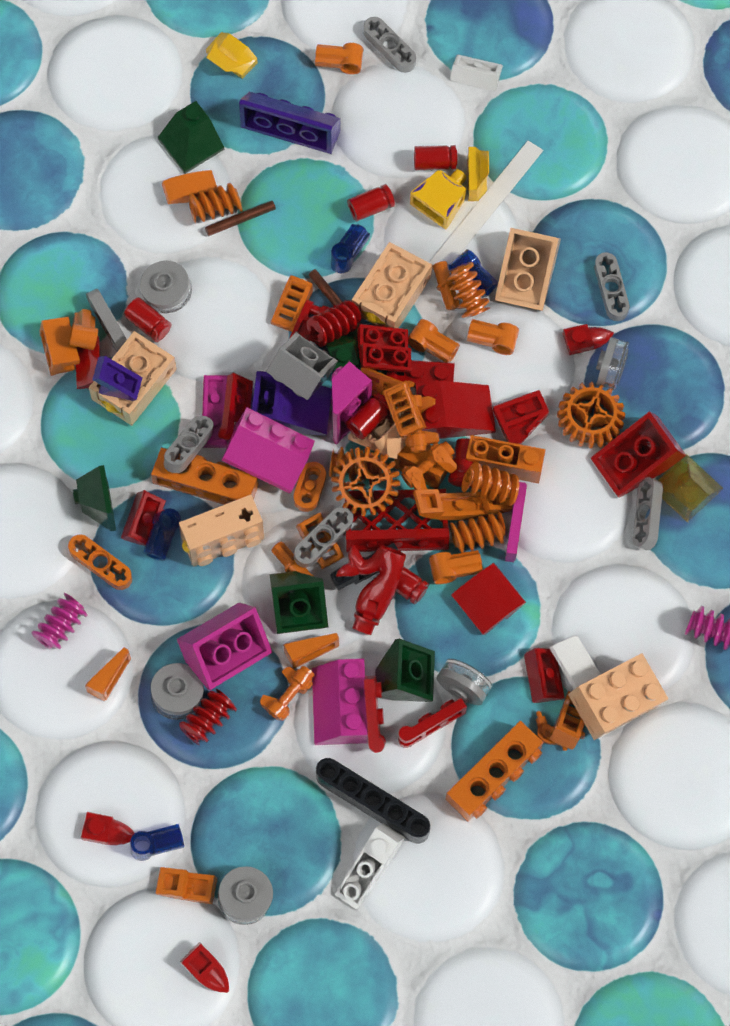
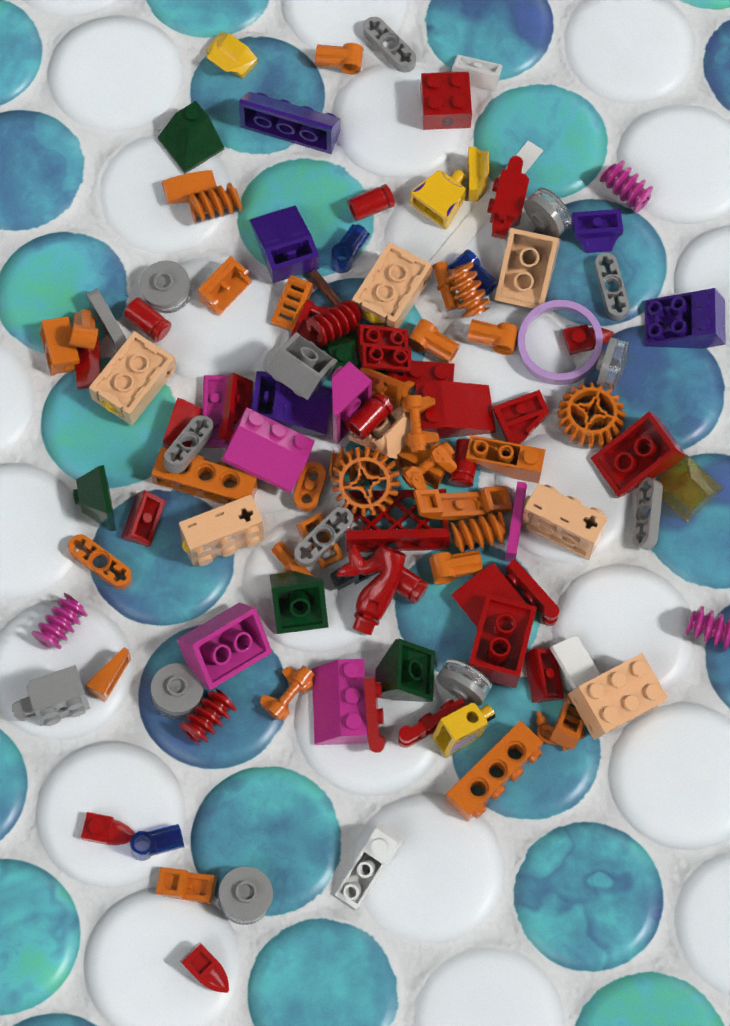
(53, 698): none -> light grey hinge
(116, 379): dark purple slope -> none
(160, 535): clear blue piece -> none
(180, 418): none -> red slope
(224, 286): none -> orange hinge
(240, 218): copper bar -> none
(285, 243): none -> dark purple slope
(309, 649): orange slope -> none
(366, 789): black beam -> none
(419, 422): orange slope -> none
(435, 157): red piece -> none
(446, 100): none -> red brick
(462, 728): none -> yellow torso
(491, 481): orange piece -> none
(502, 639): none -> red slope
(509, 198): none -> red hinge
(533, 593): none -> red plate
(548, 212): none -> light grey piece
(560, 378): none -> lavender piece
(564, 520): none -> light nougat piece
(597, 229): none -> dark purple slope
(626, 186): none -> dark pink piece
(686, 320): none -> dark purple slope

